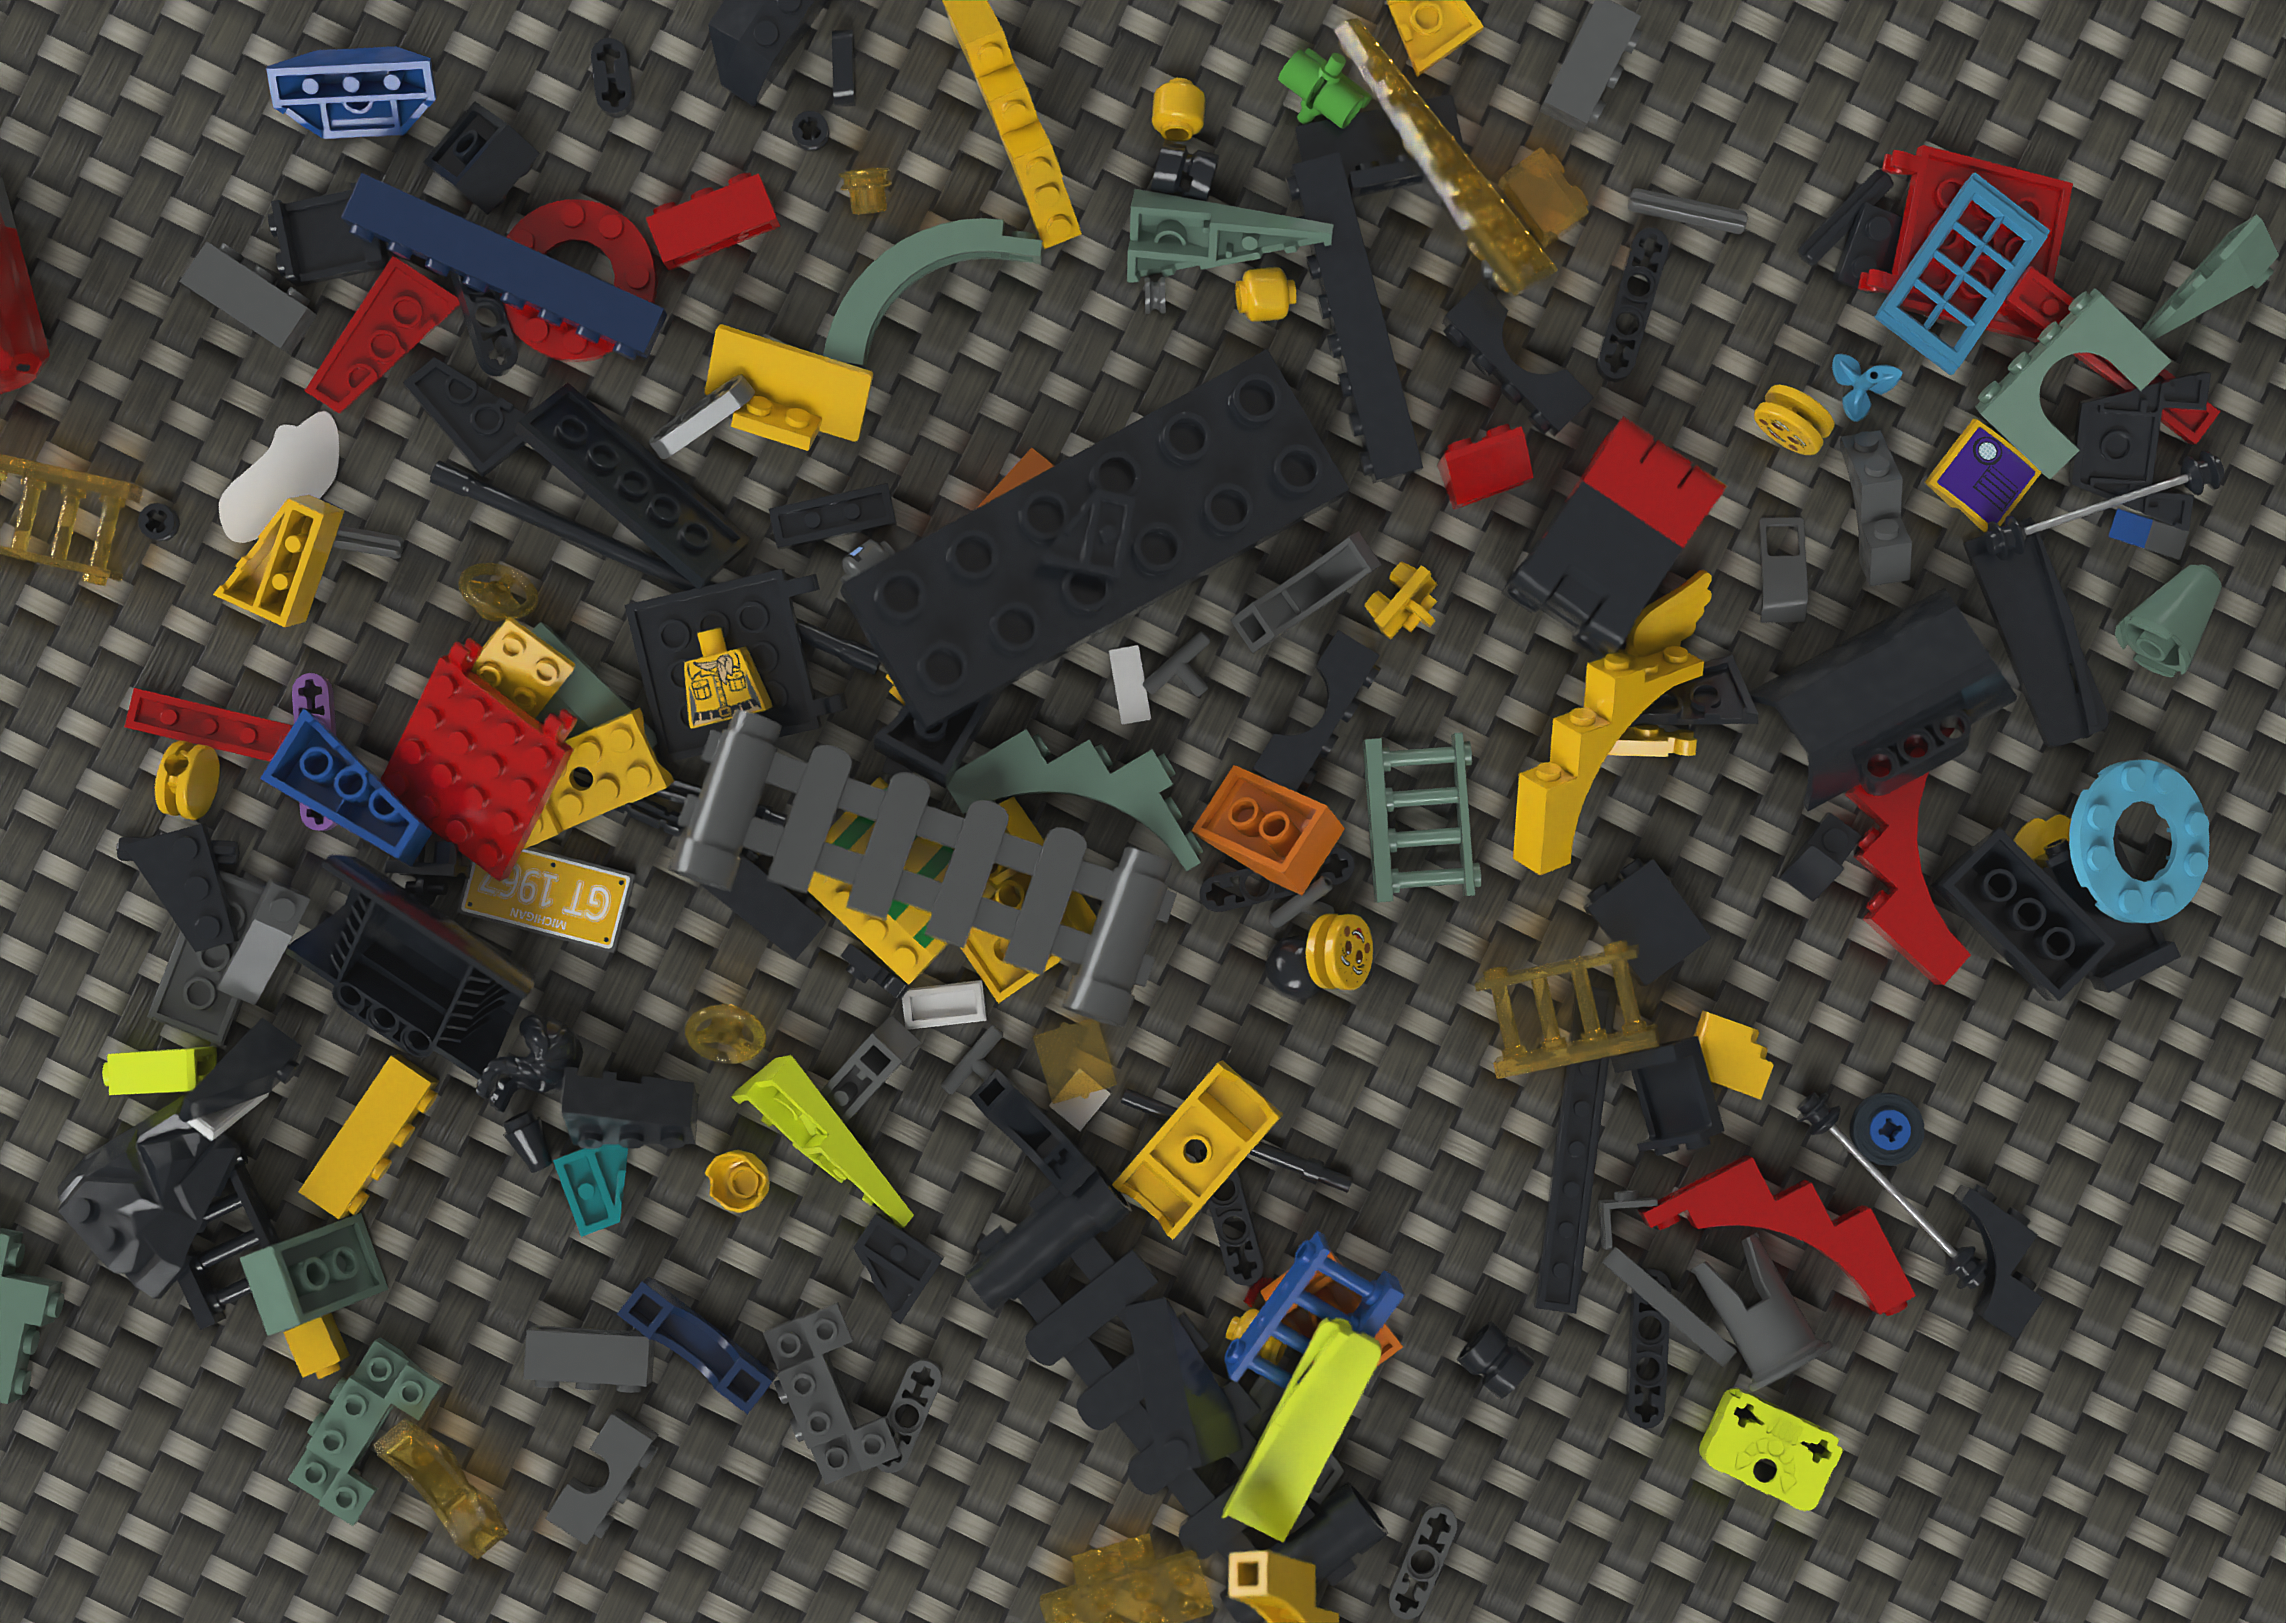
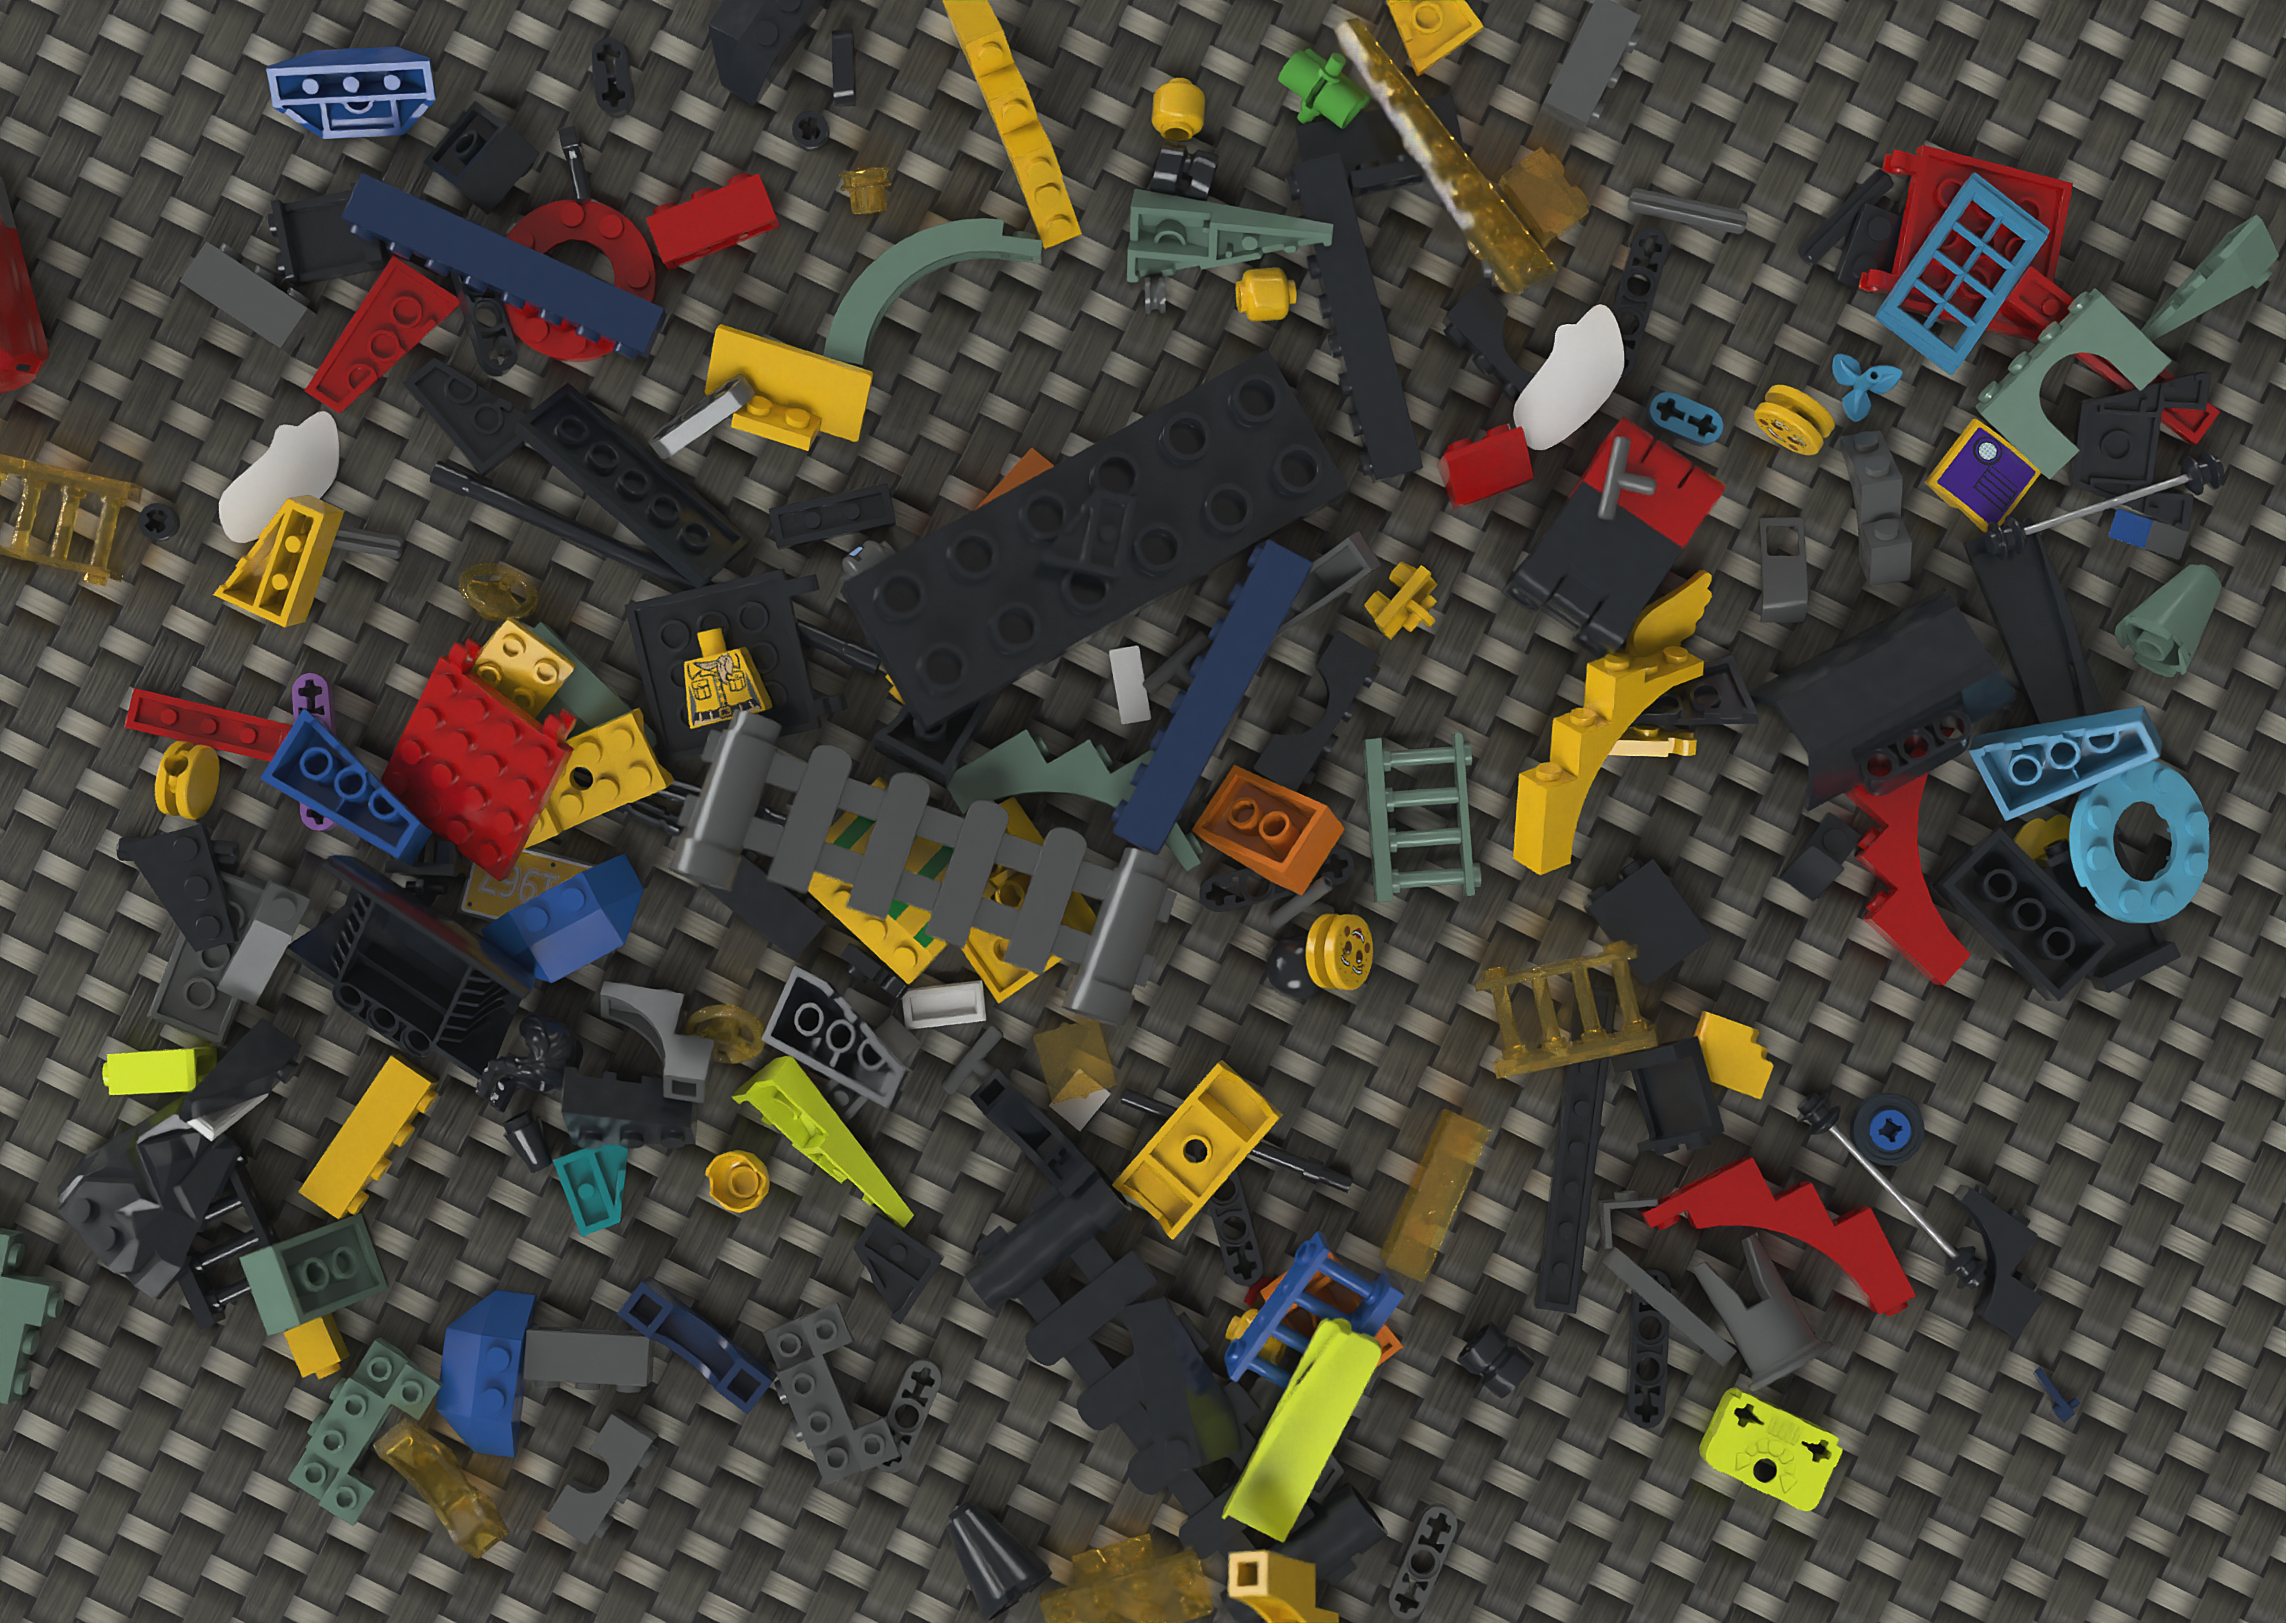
(486, 1372): none -> blue wedge
(571, 921): none -> blue wedge
(574, 155): none -> black bar
(659, 1019): none -> dark grey arch
(830, 1036): none -> black wedge
(993, 1560): none -> black cone
(1212, 697): none -> dark blue brick
(1433, 1195): none -> clear yellow fence
(1573, 379): none -> white sticker
(1618, 479): none -> dark grey piece
(1689, 410): none -> dark azure beam
(2061, 757): none -> dark azure wedge
(2062, 1409): none -> dark blue piece

